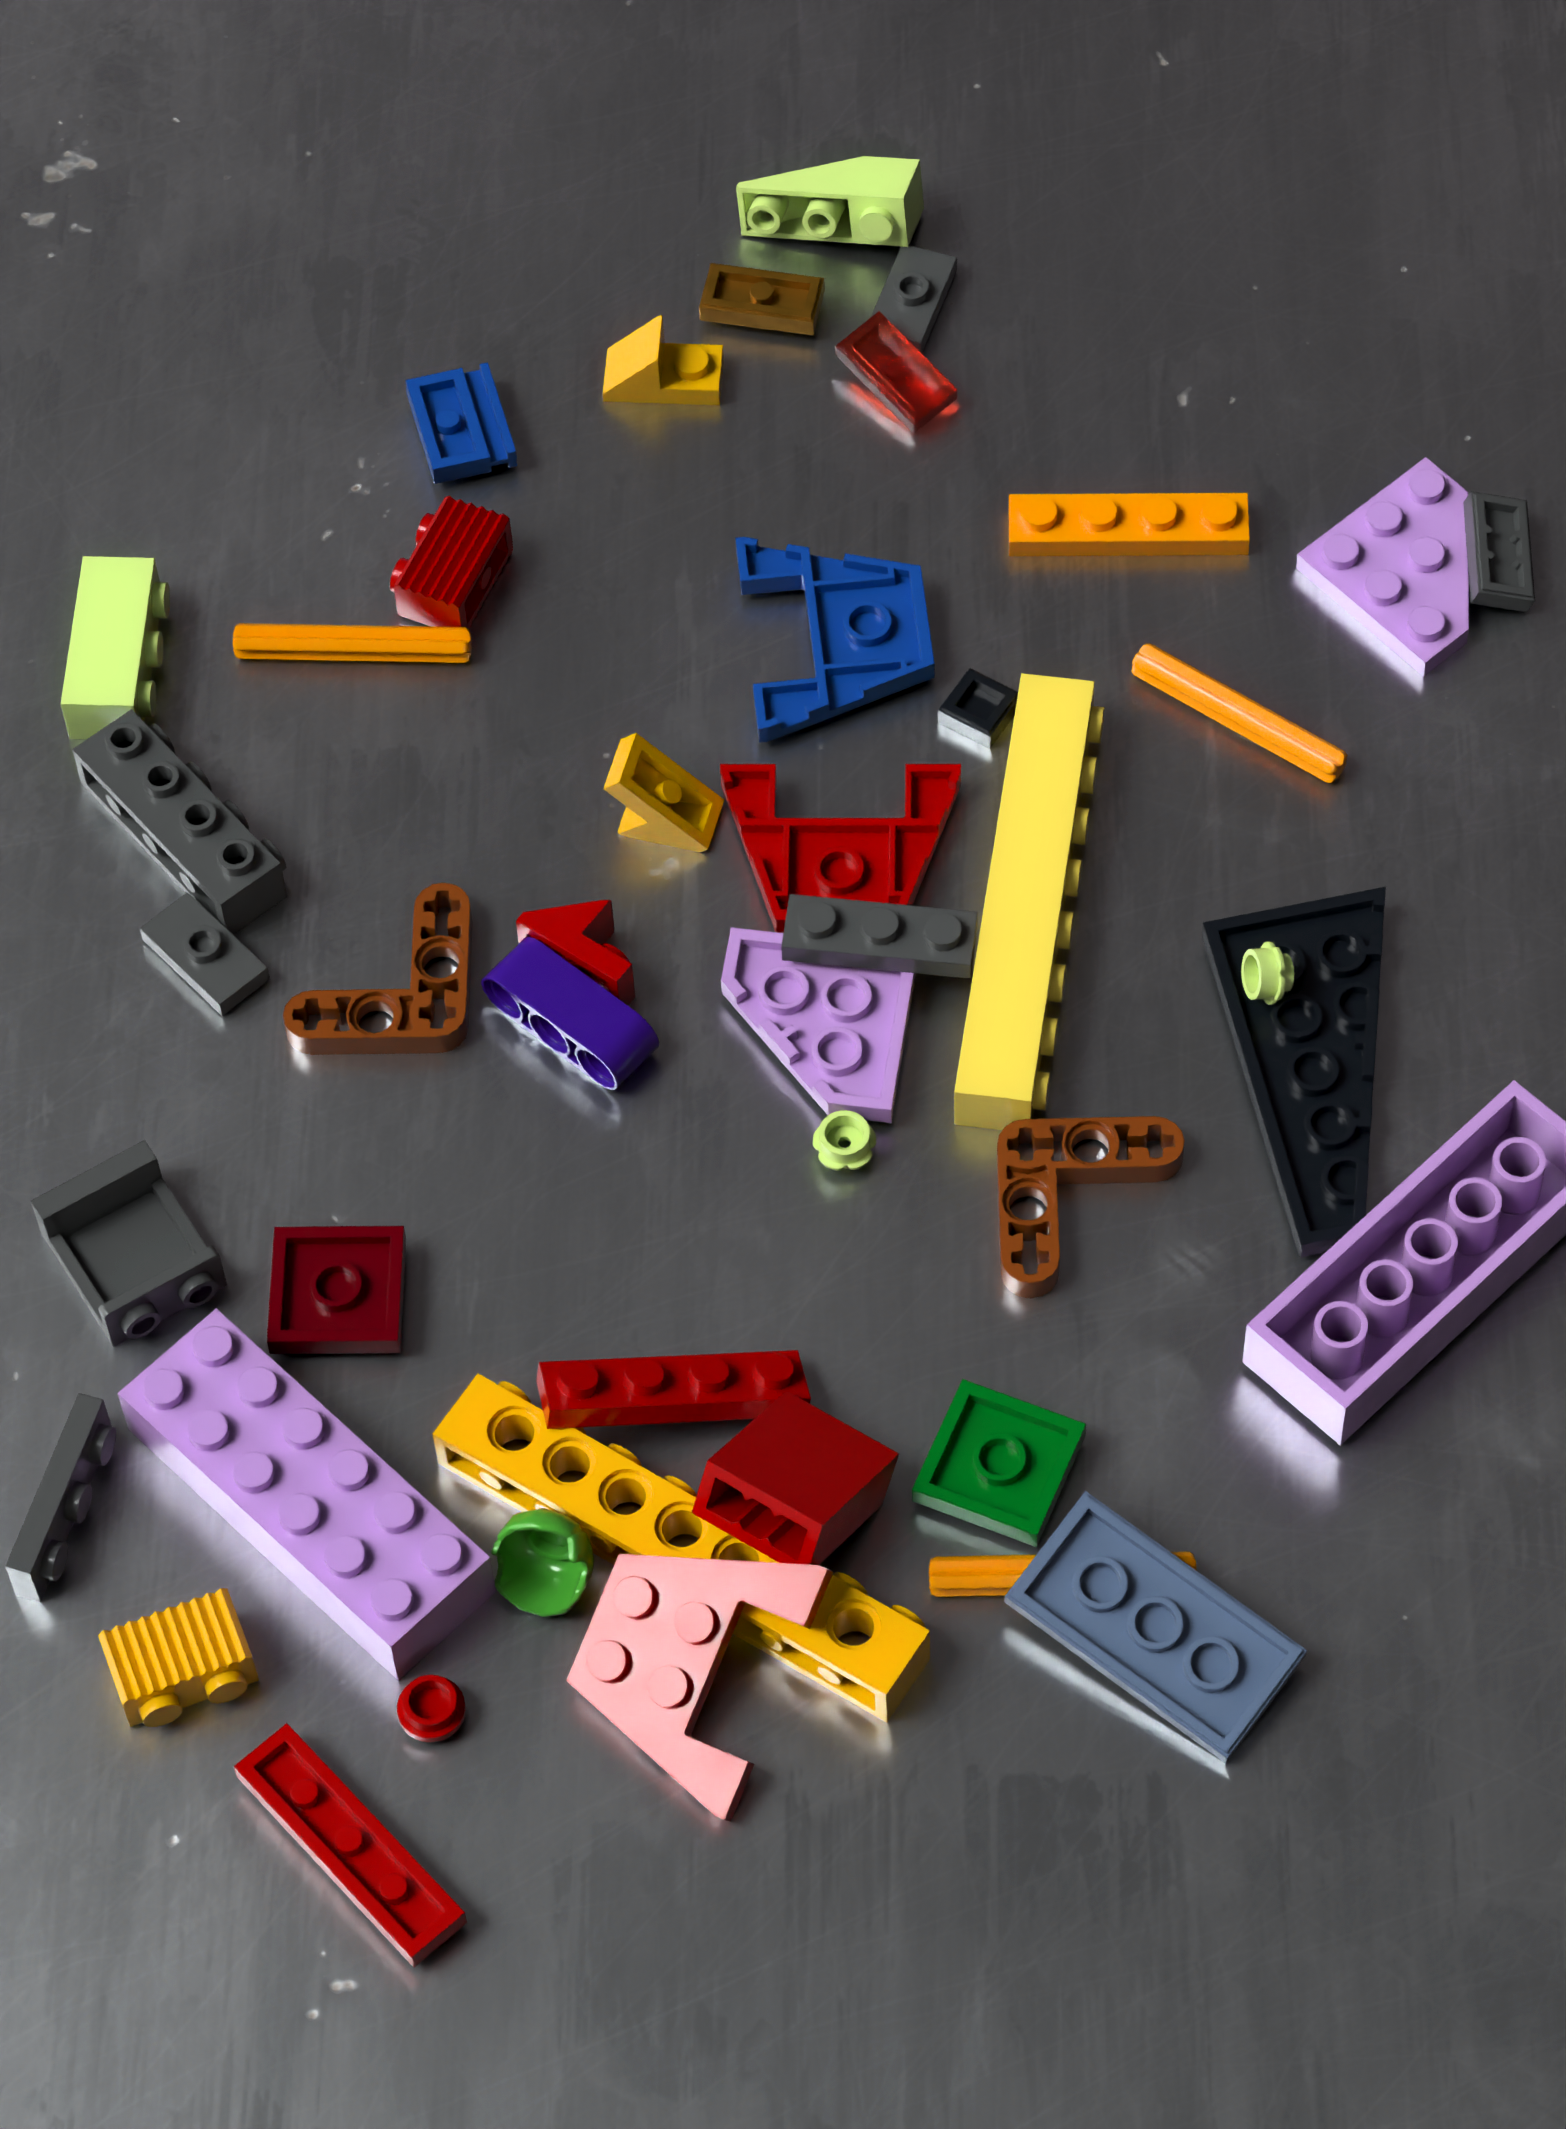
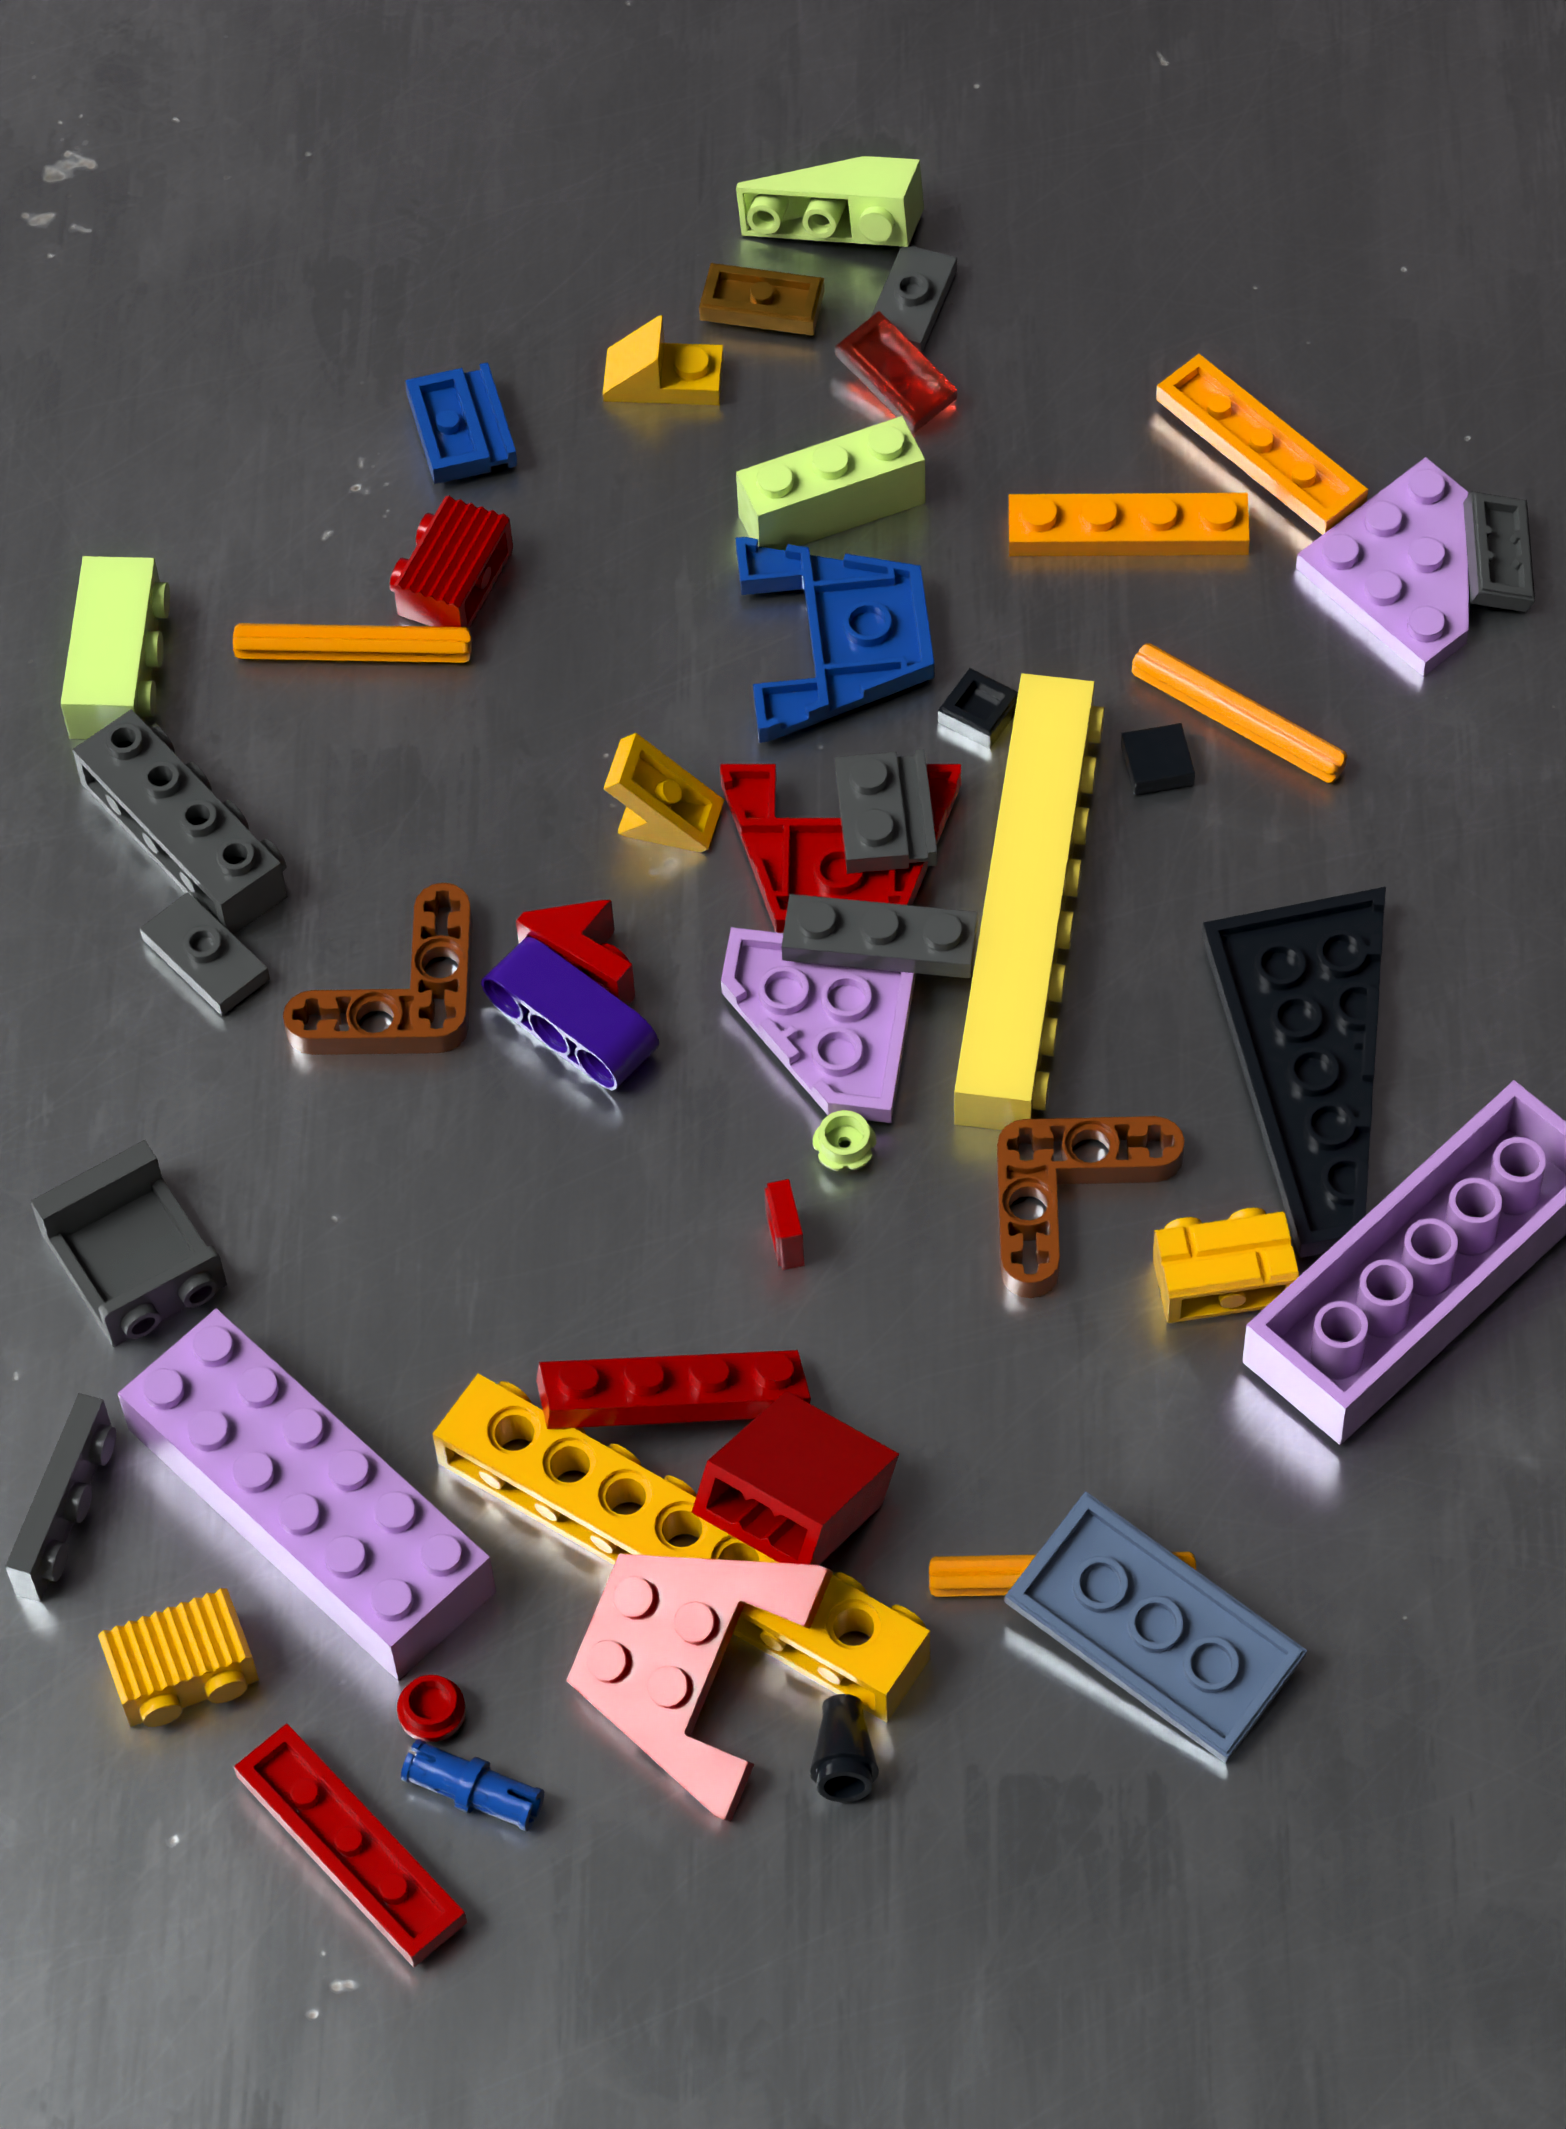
(336, 1290): dark red plate -> none
(472, 1785): none -> blue pin
(543, 1562): bright green hair -> none
(784, 1224): none -> red tile
(832, 486): none -> yellowish green brick
(843, 1752): none -> black cone
(885, 811): none -> dark grey plate
(999, 1462): green plate -> none
(1157, 758): none -> black tile
(1223, 1264): none -> yellow brick
(1261, 444): none -> light orange plate
(1267, 973): yellowish green plate -> none

